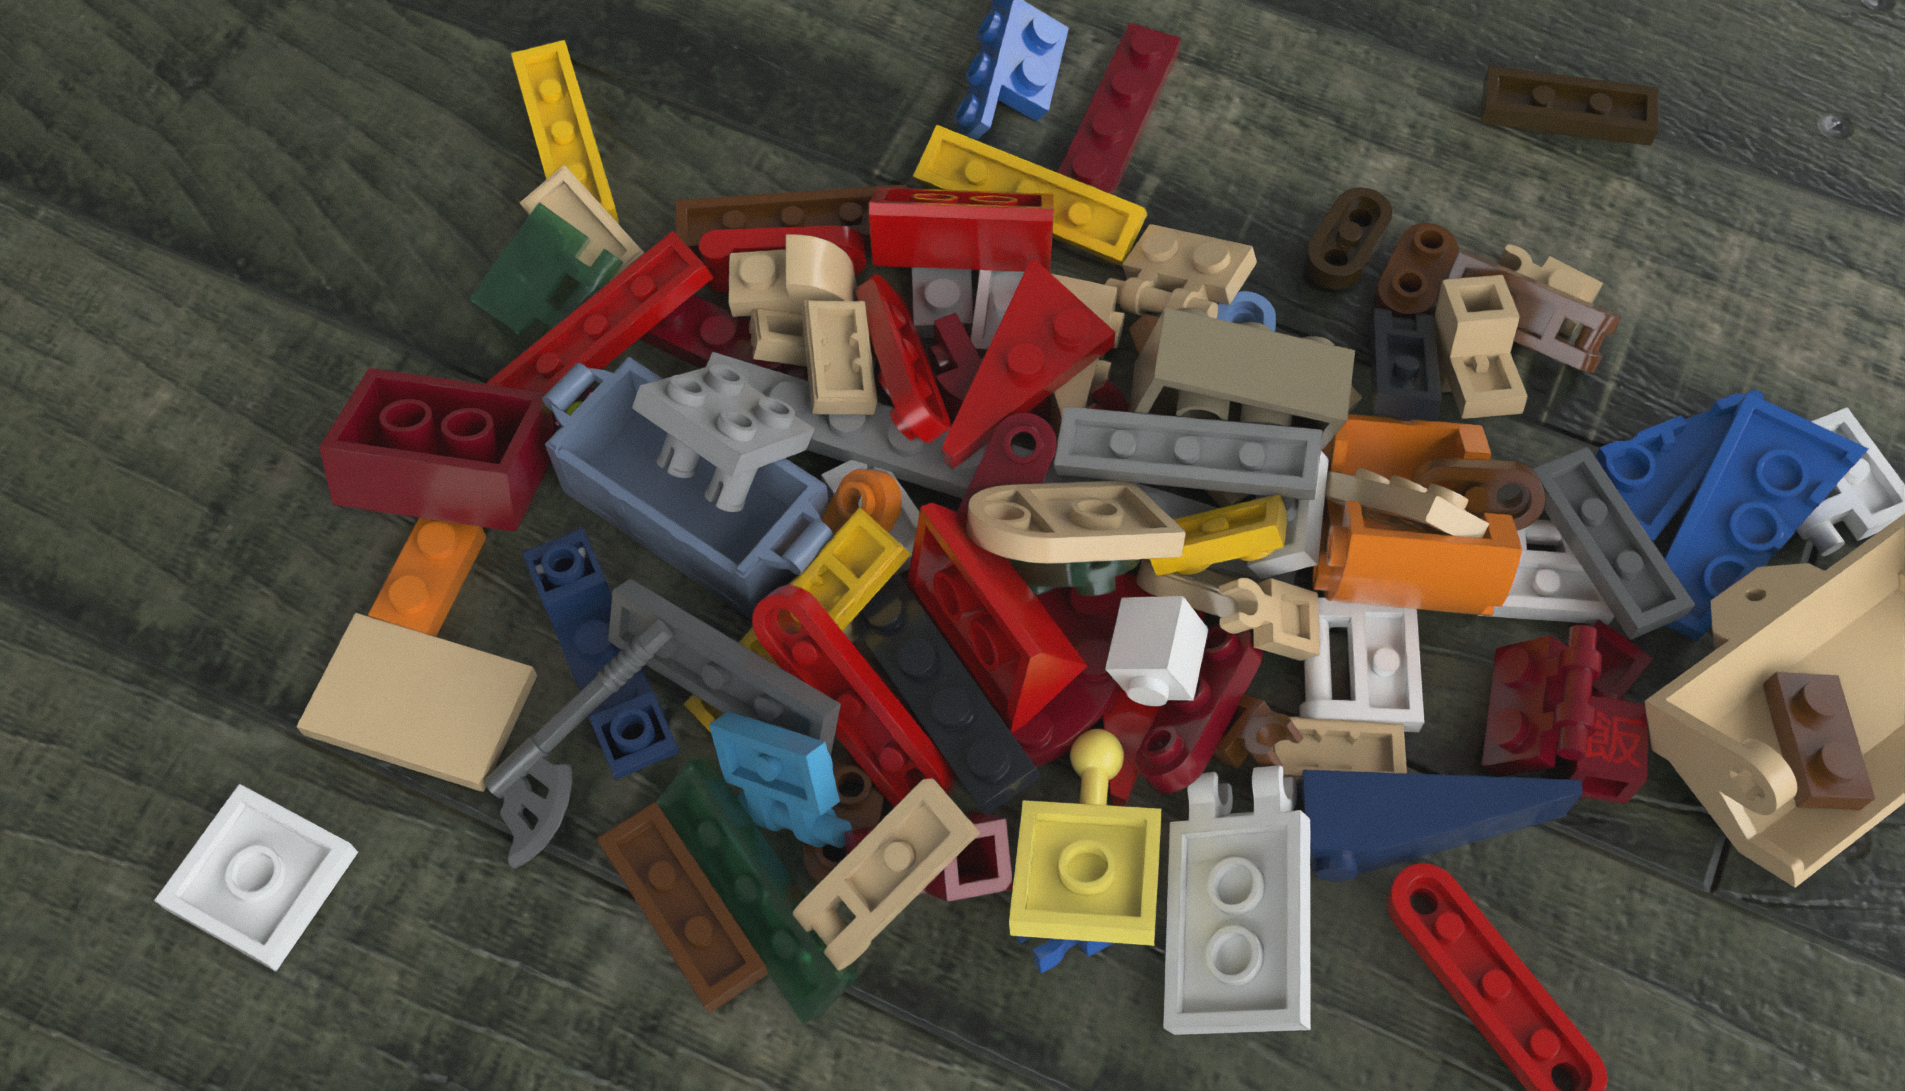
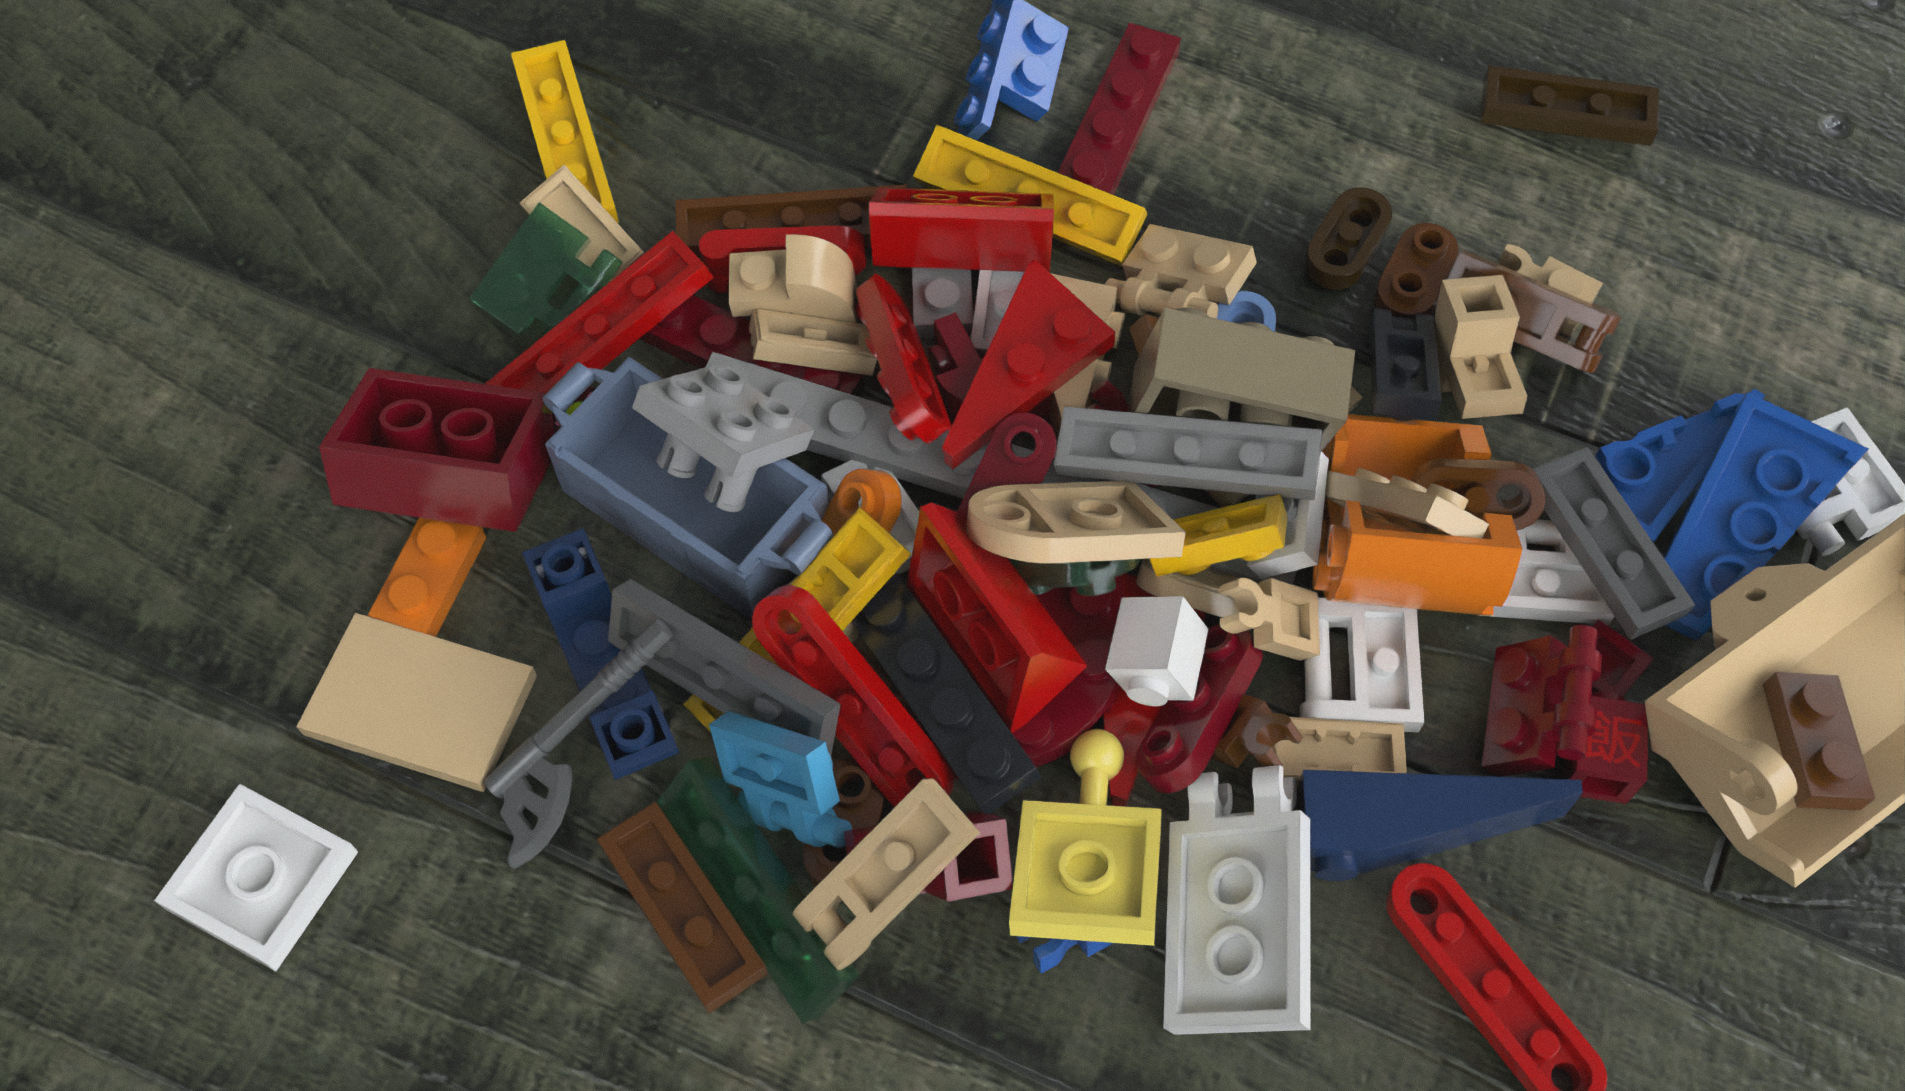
(838, 357): tan plate -> none

